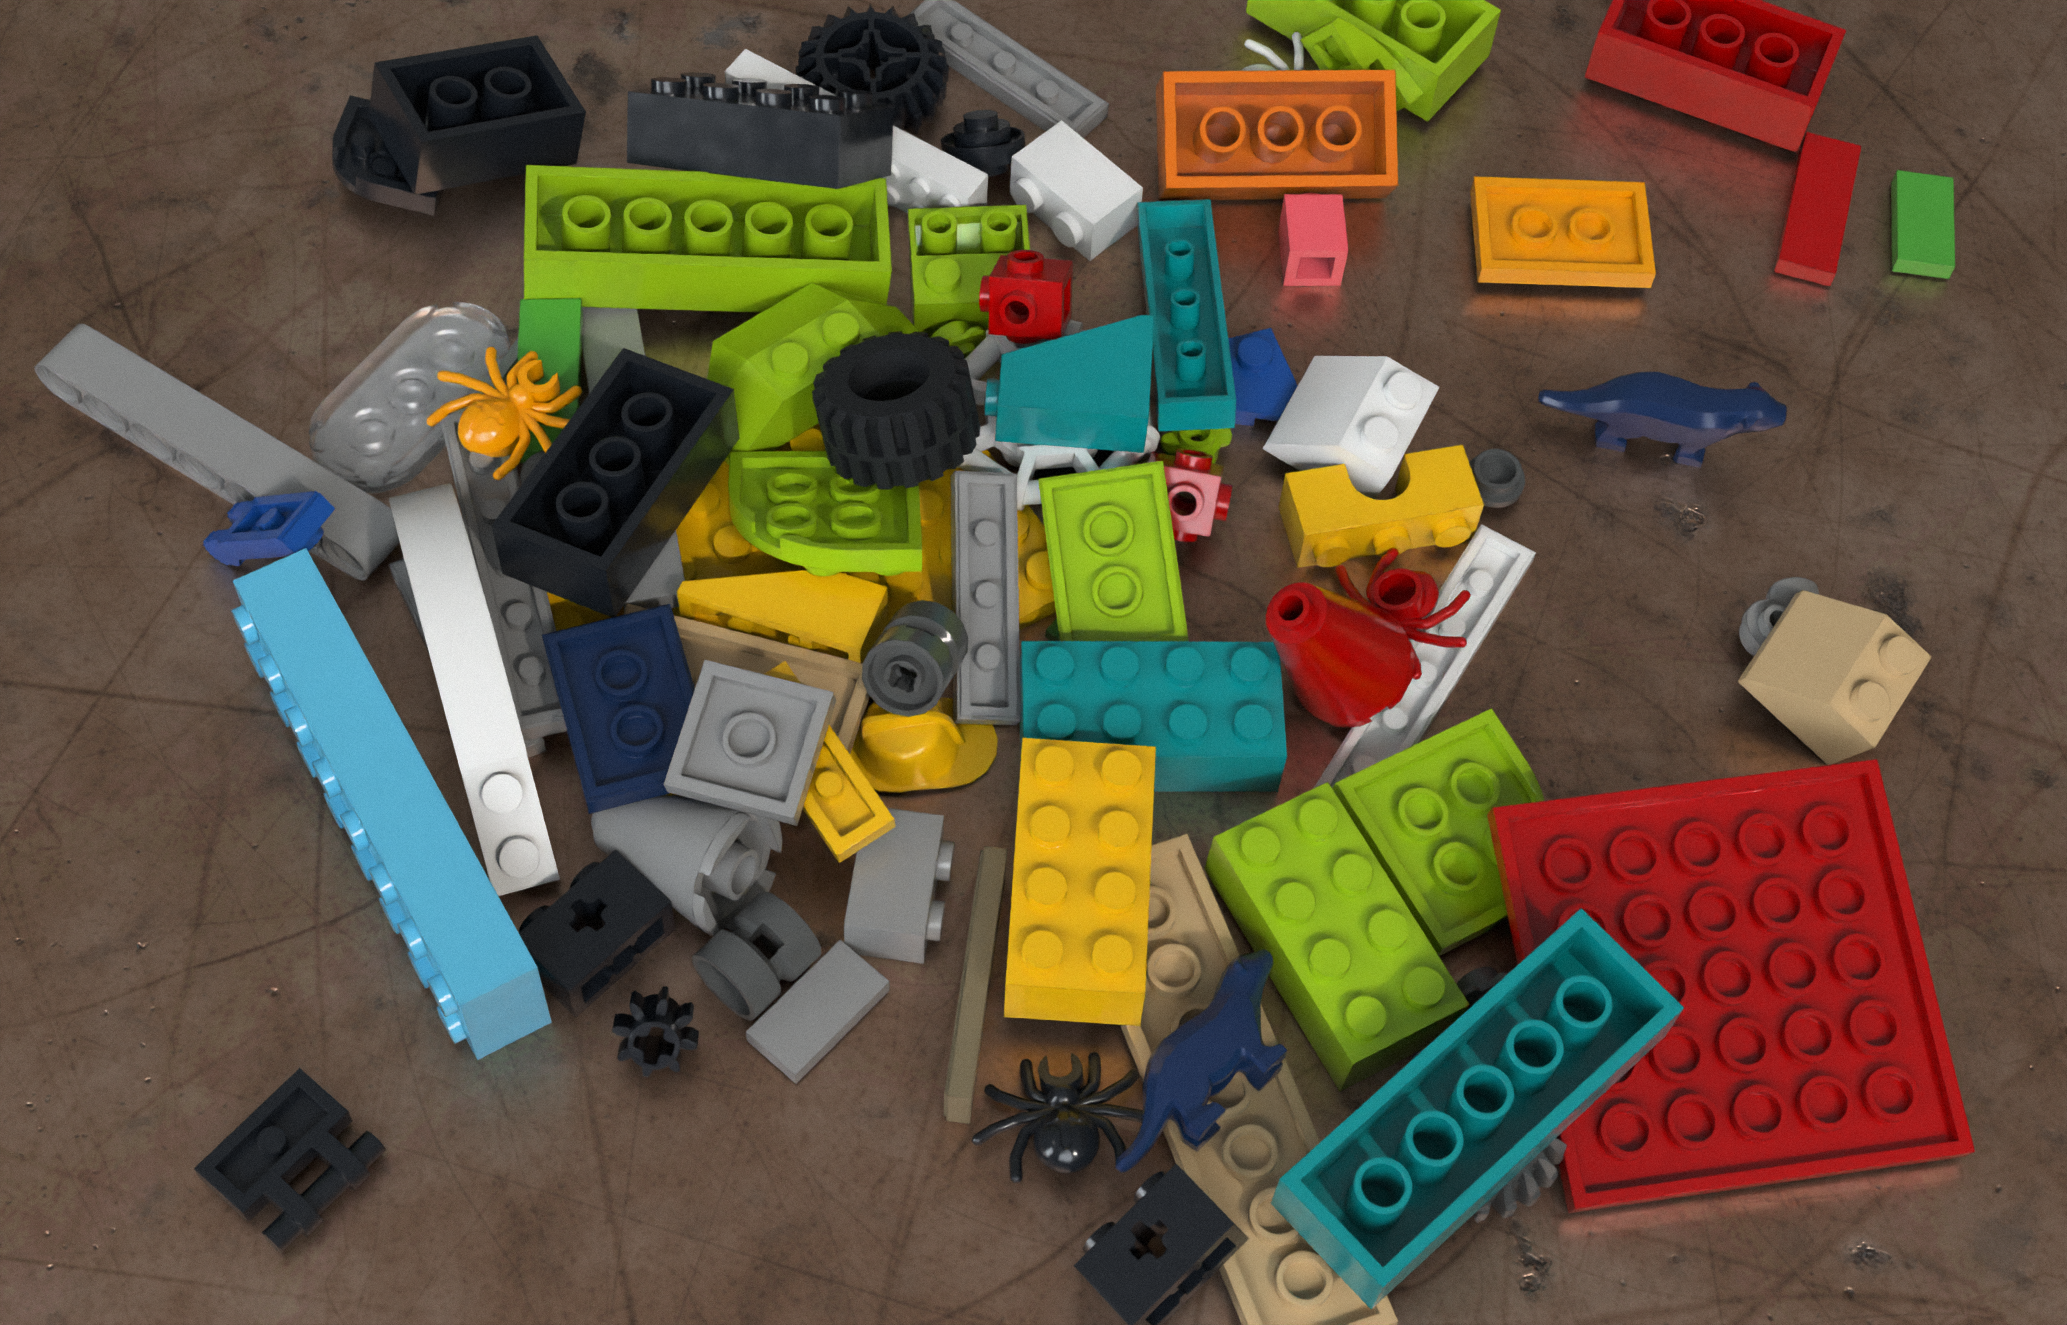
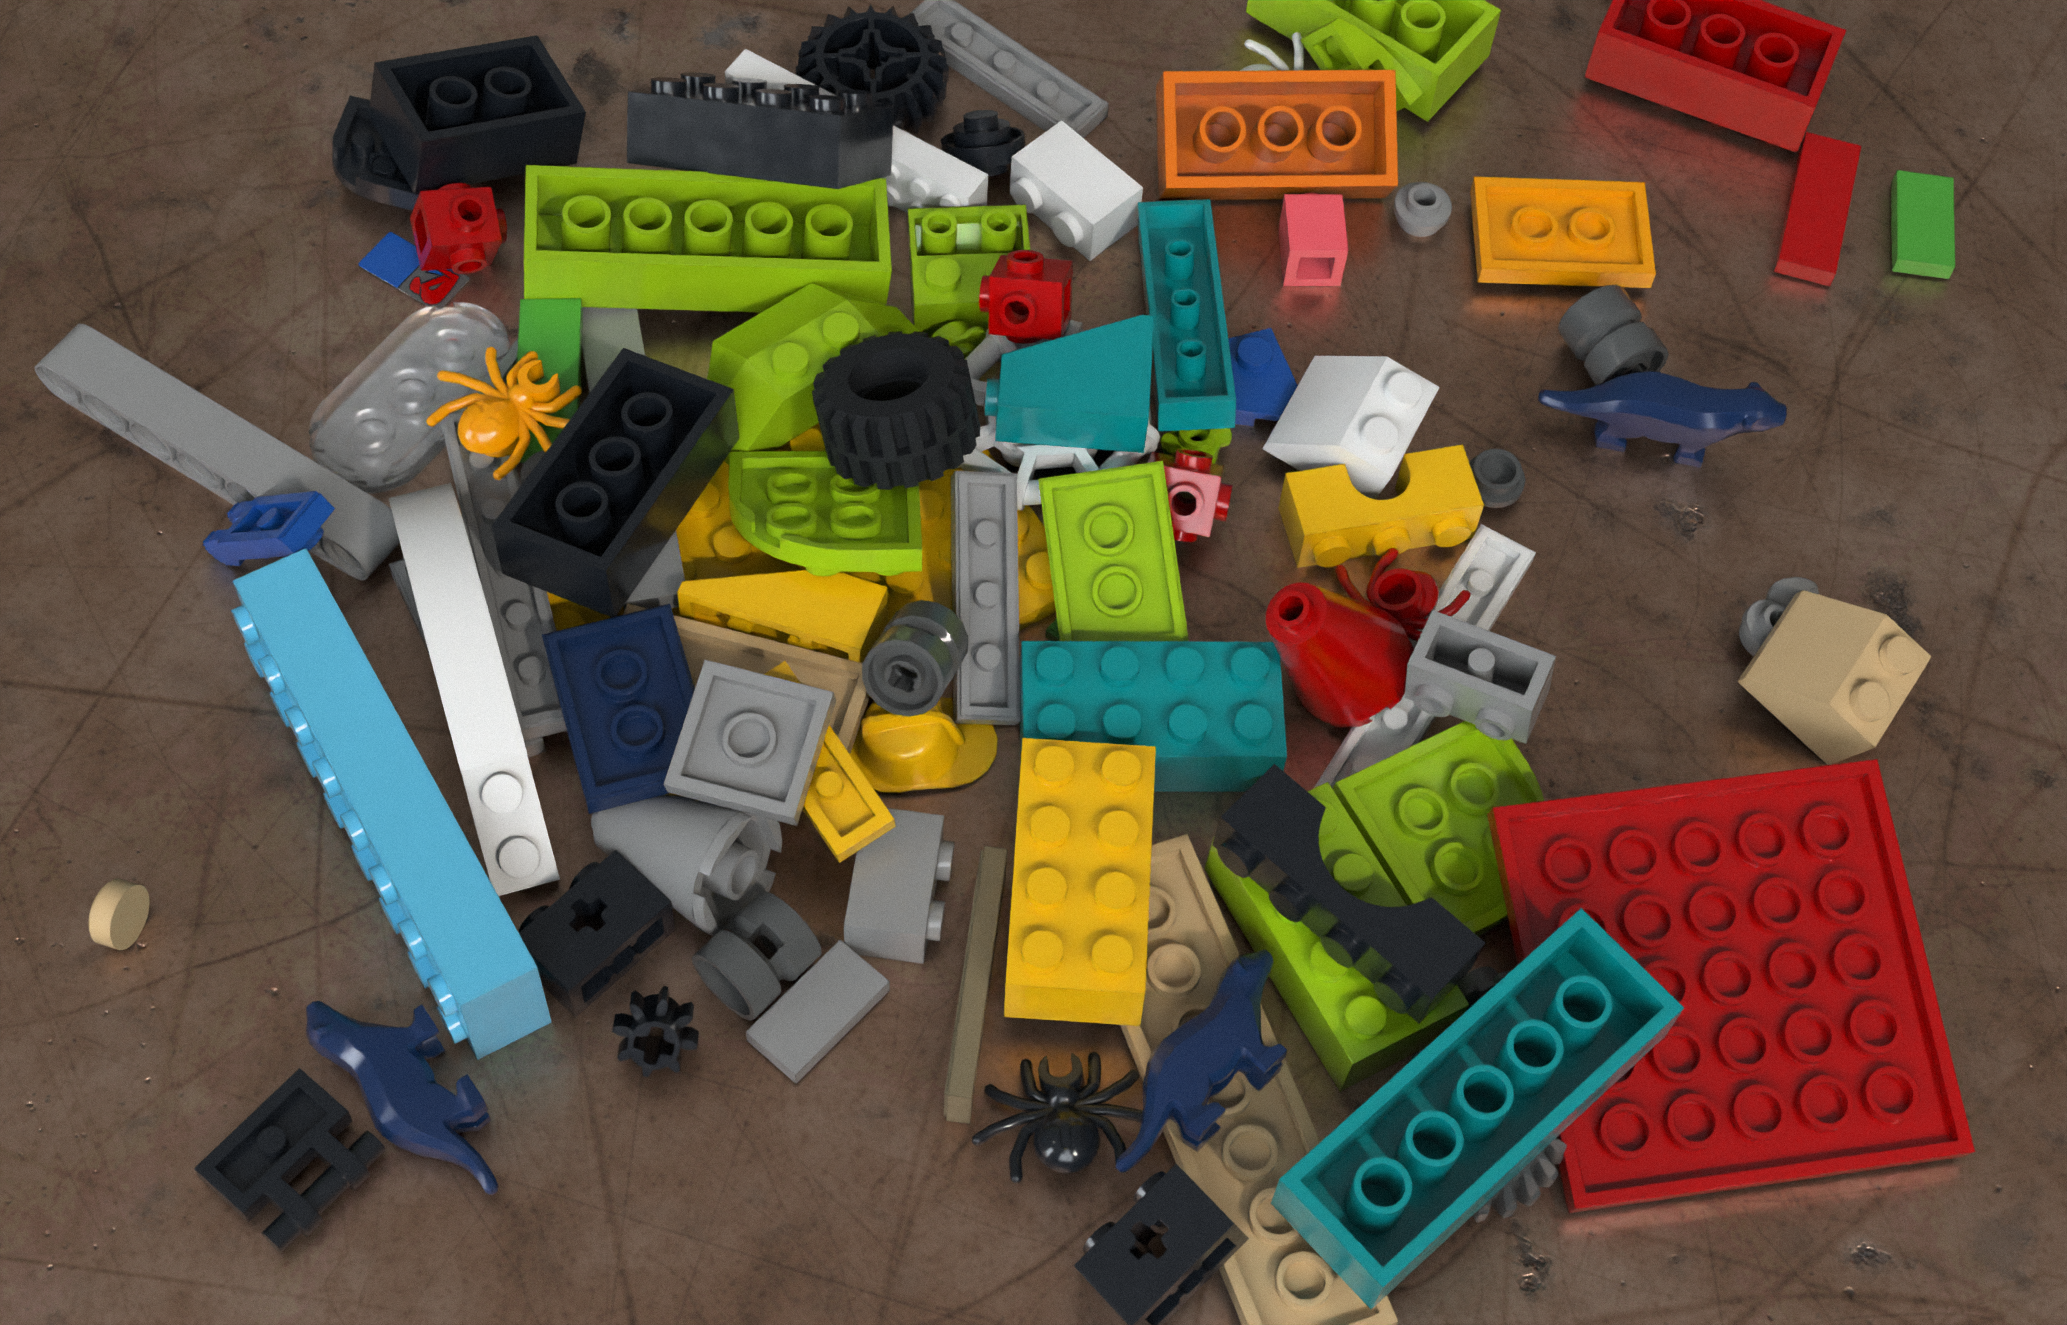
(118, 914): none -> tan tile
(399, 265): none -> sticker
(402, 1087): none -> dark blue animal
(457, 228): none -> red brick
(1405, 951): none -> black arch
(1422, 208): none -> light grey plate
(1478, 677): none -> light grey brick
(1609, 335): none -> dark grey wheel

